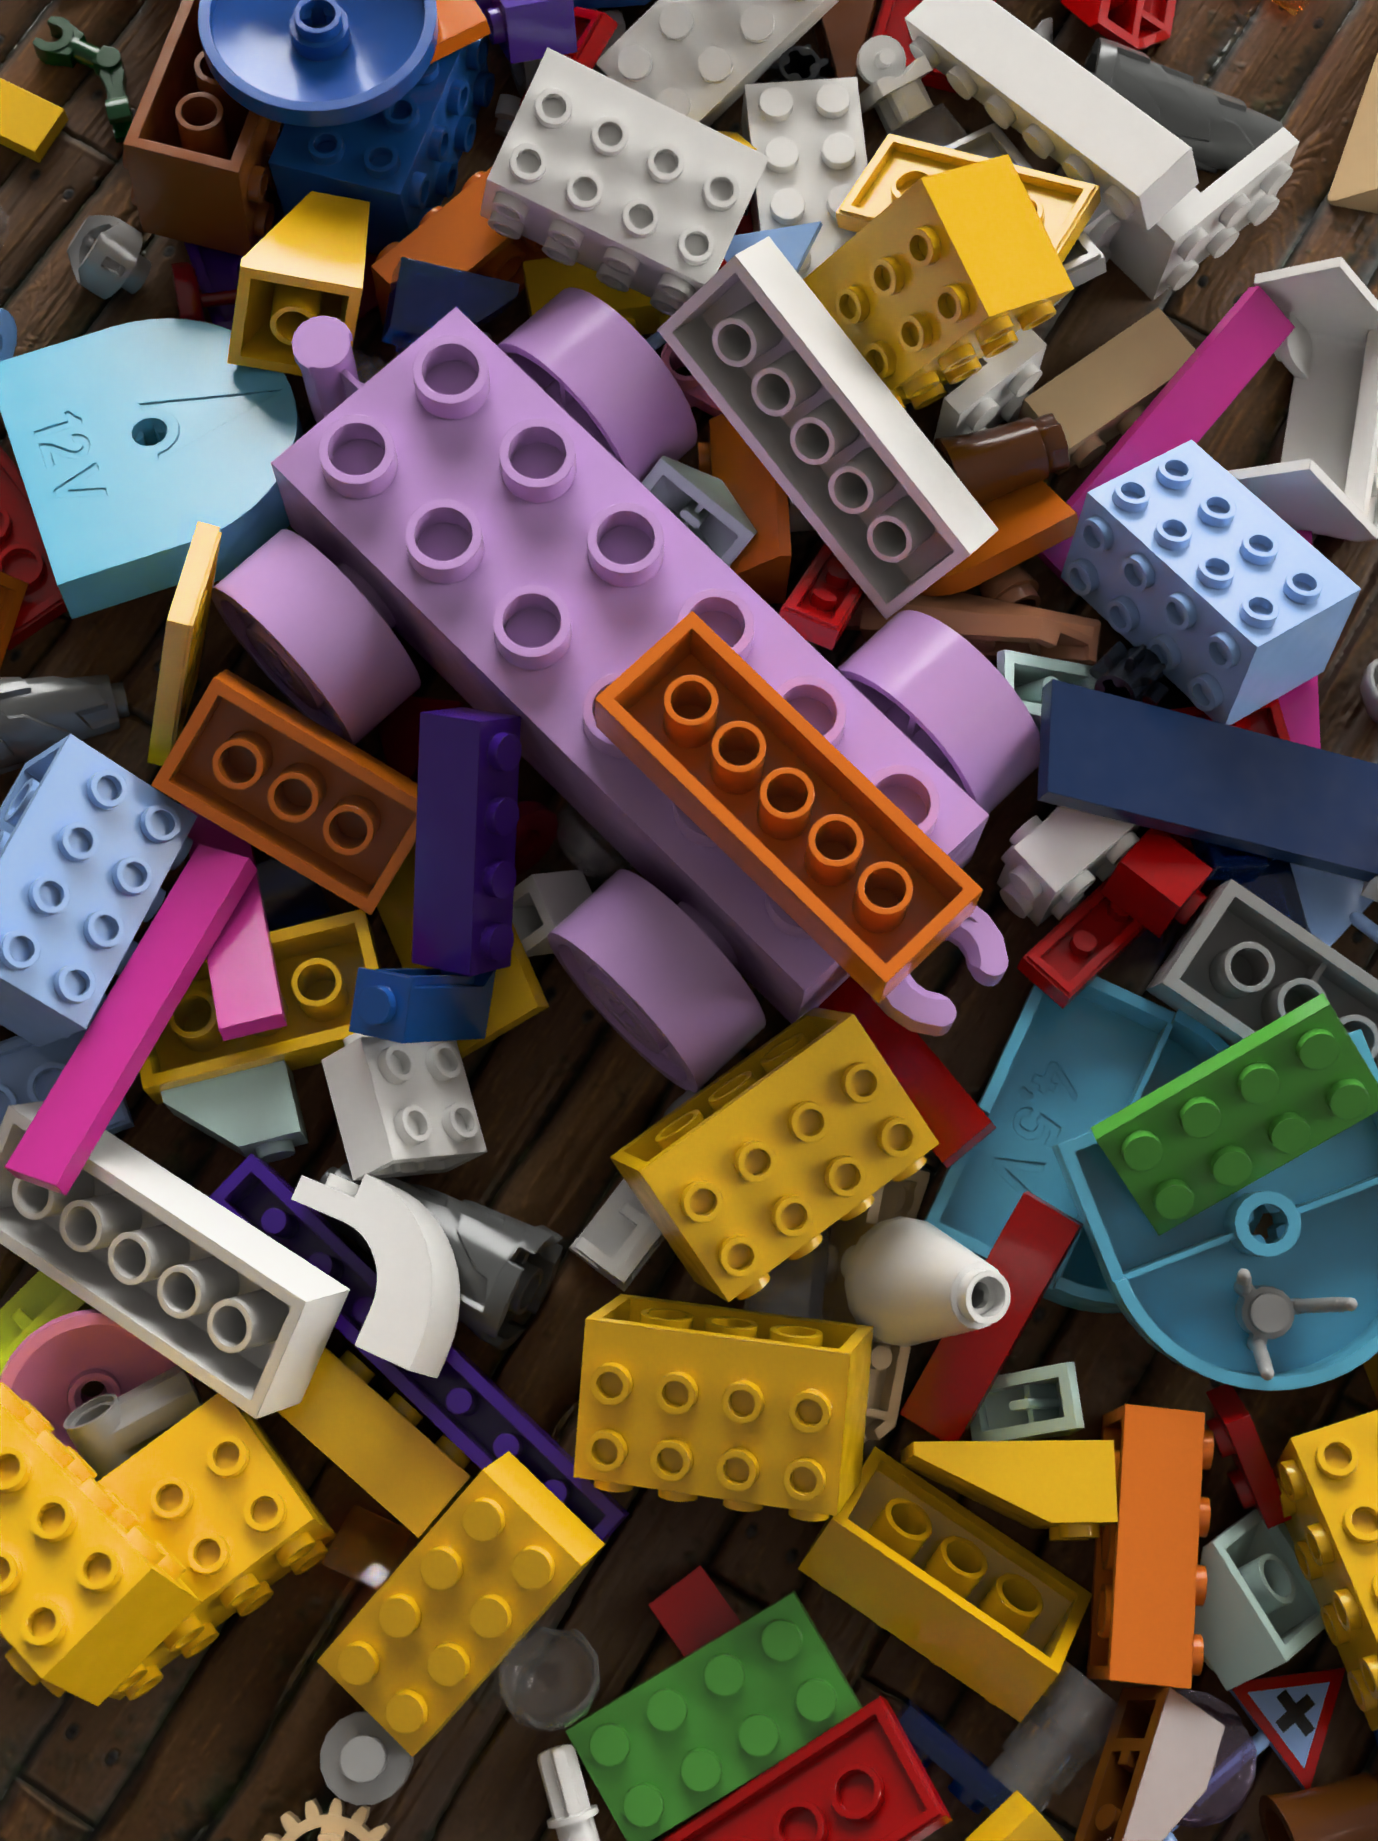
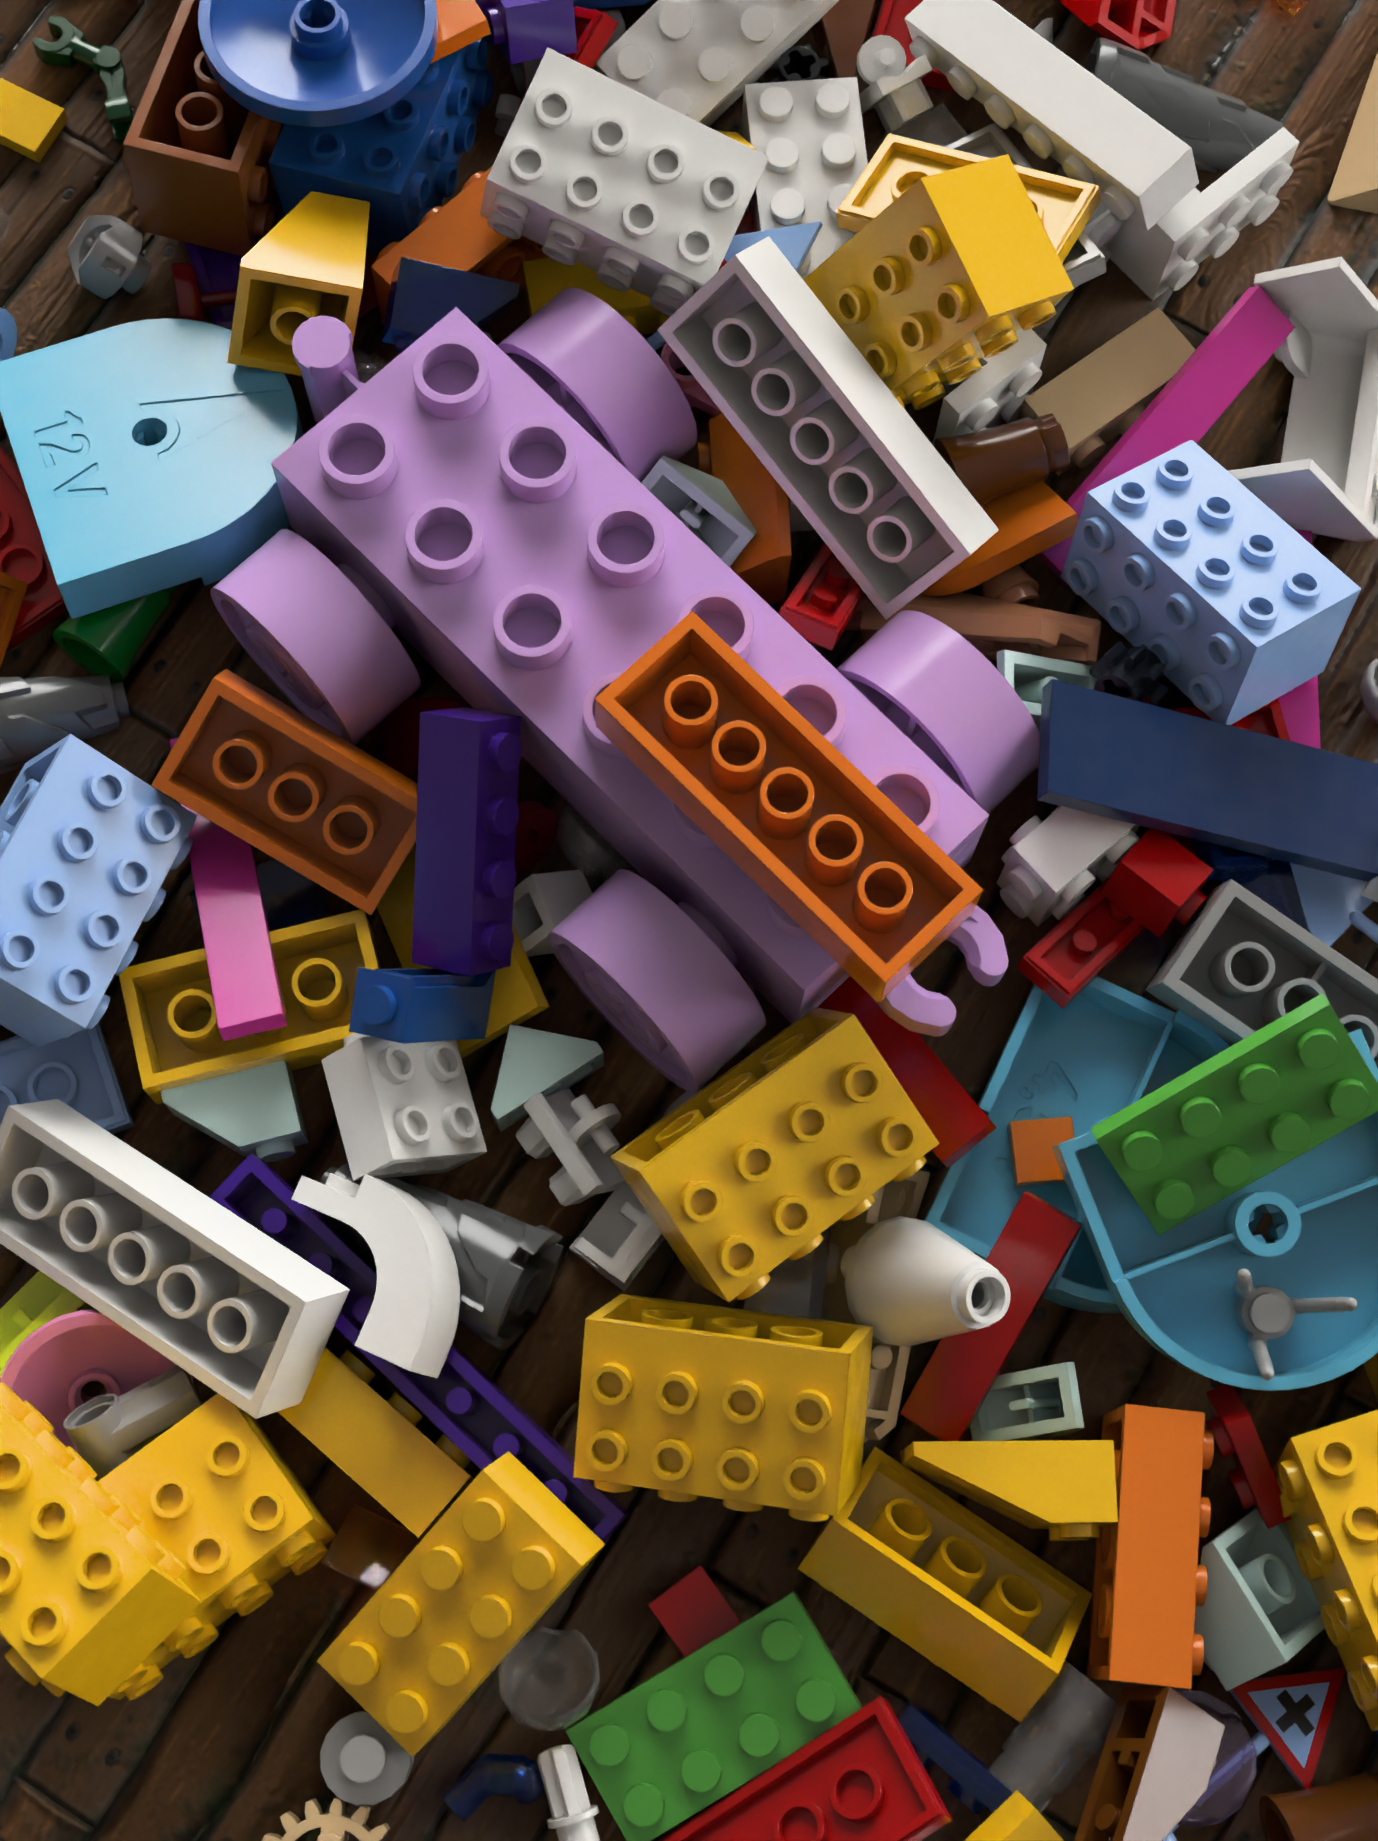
(112, 636): none -> green plant
(131, 1020): dark pink tile -> none
(184, 641): yellow tile -> none
(495, 1775): none -> clear blue arm
(542, 1064): none -> light aqua slope
(578, 1138): none -> white hips
(1032, 1149): none -> orange tile

